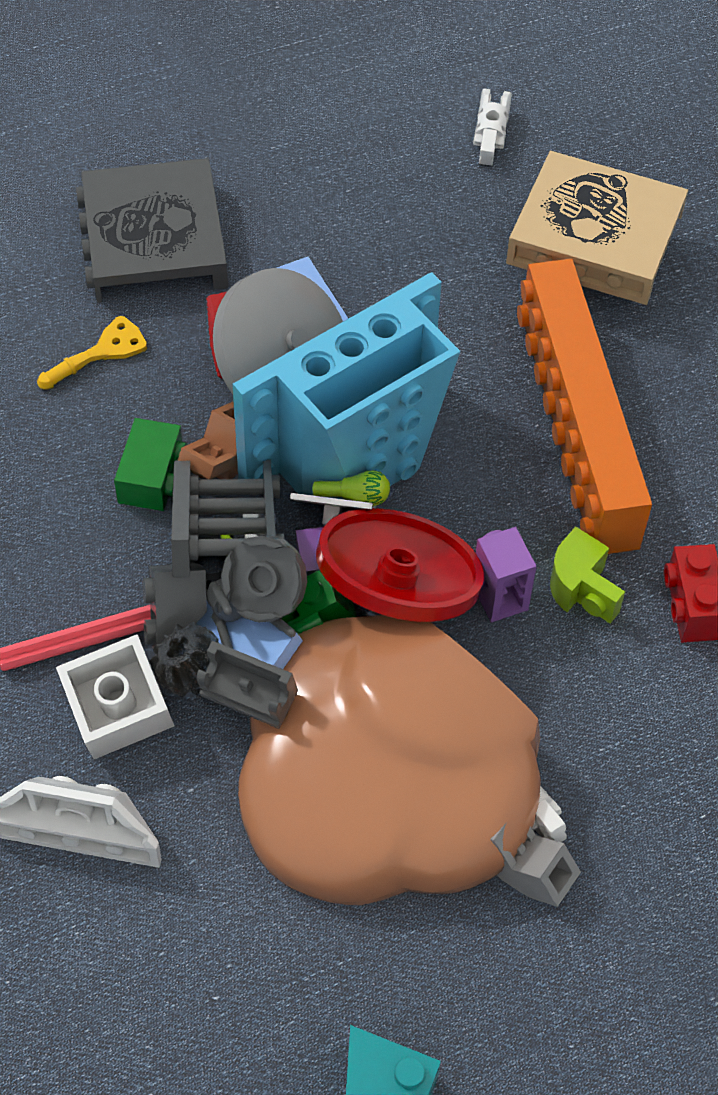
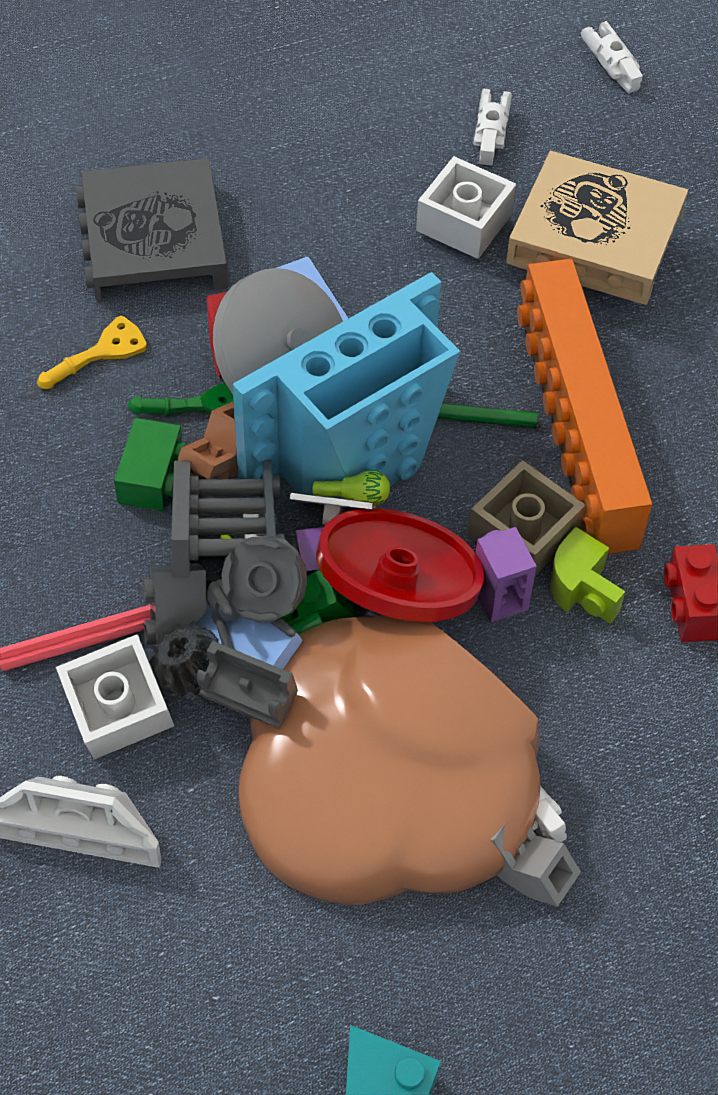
(206, 402): none -> green piece
(465, 207): none -> white brick
(488, 415): none -> green bar
(532, 505): none -> dark tan brick
(613, 56): none -> white hinge

